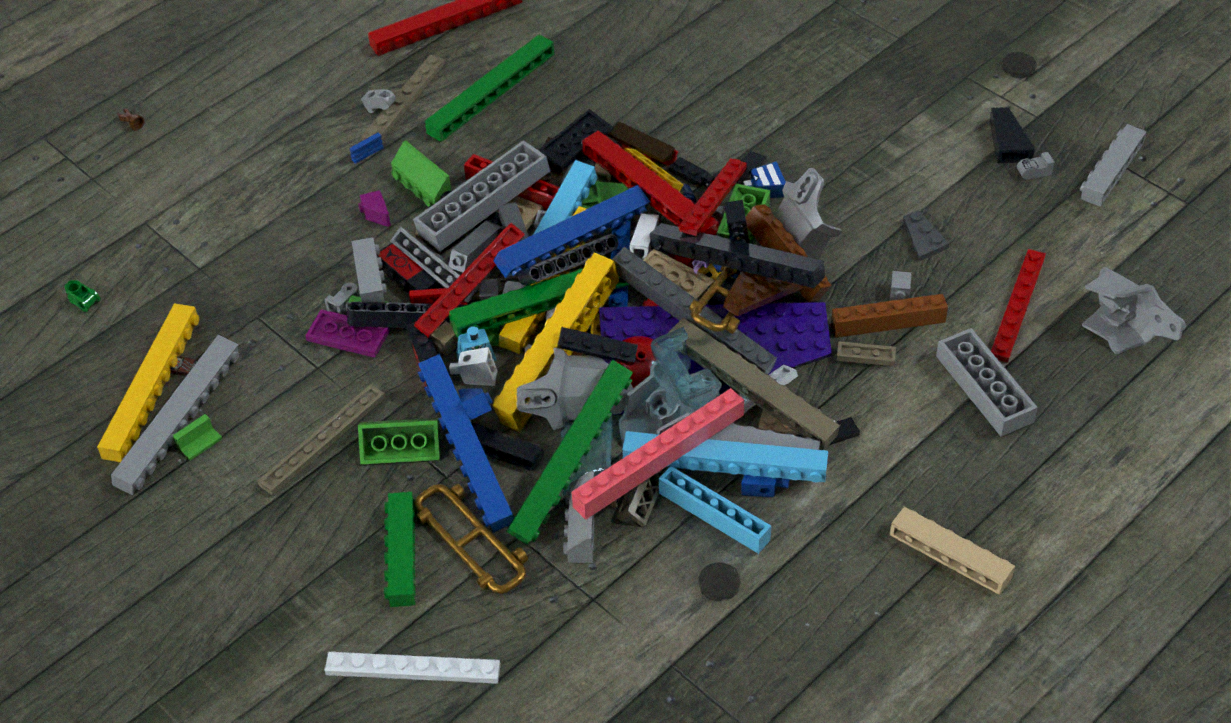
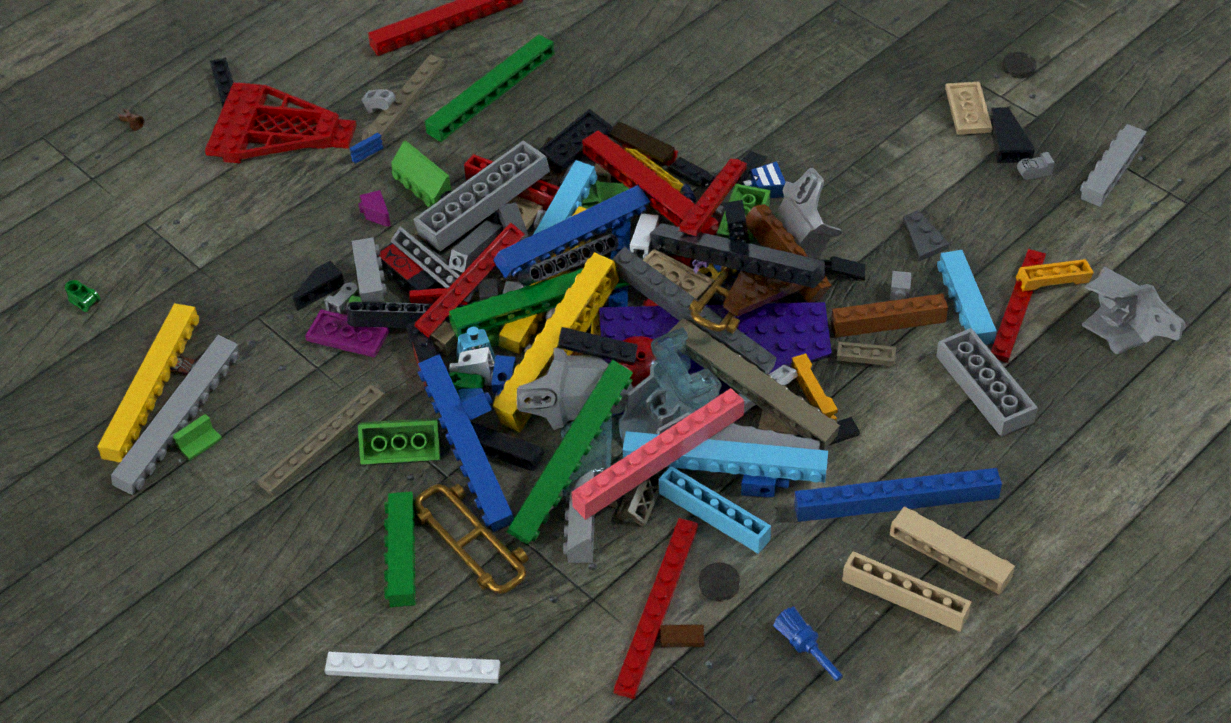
(222, 78): none -> black plate
(246, 108): none -> red wing
(319, 284): none -> black slope
(466, 381): none -> green piece
(503, 371): none -> blue torso
(656, 609): none -> red plate
(682, 635): none -> reddish brown tile
(803, 638): none -> blue piece
(811, 387): none -> light orange piece
(845, 267): none -> black arm
(896, 494): none -> blue brick
(906, 591): none -> tan brick
(966, 295): none -> medium azure brick
(968, 108): none -> tan plate
(1054, 273): none -> light orange piece

